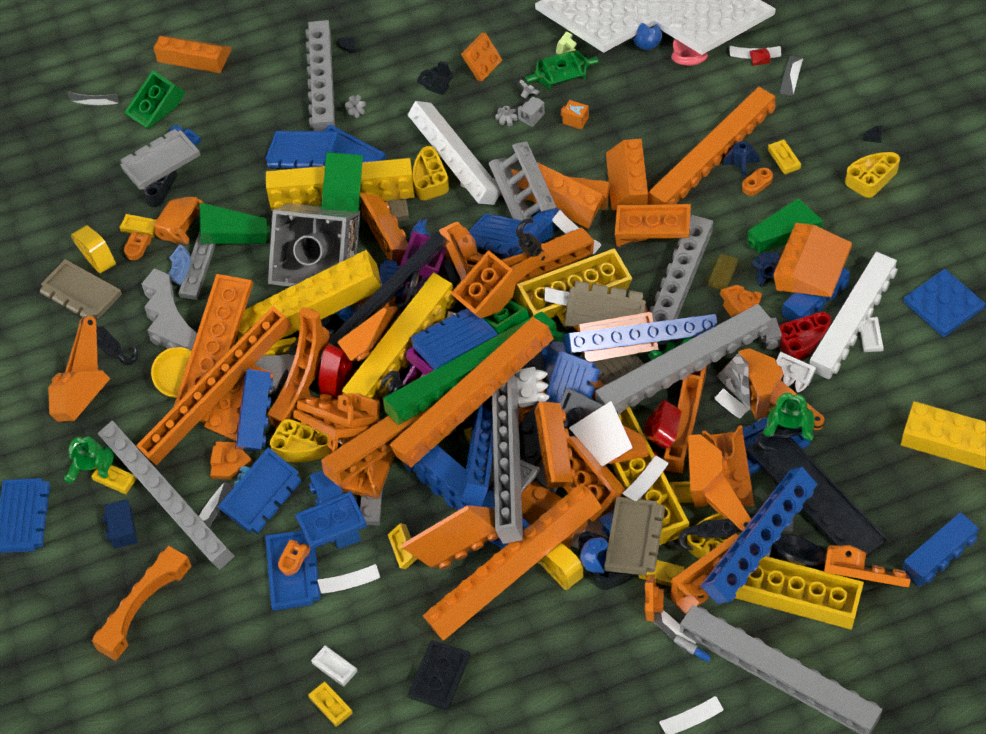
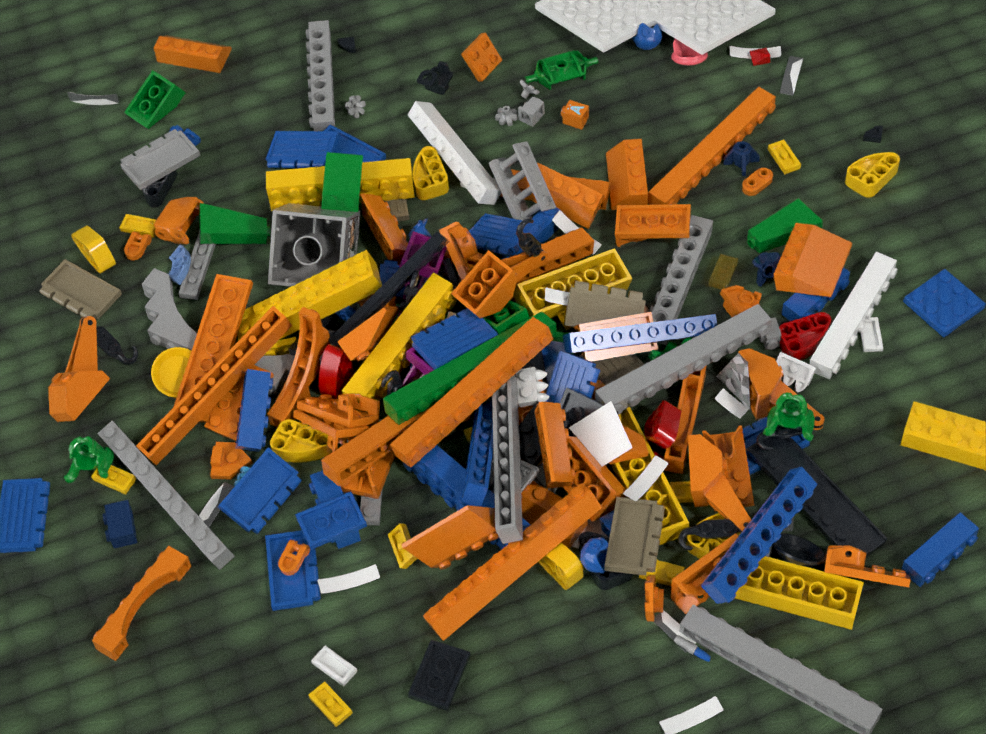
(565, 44): yellowish green tile -> none

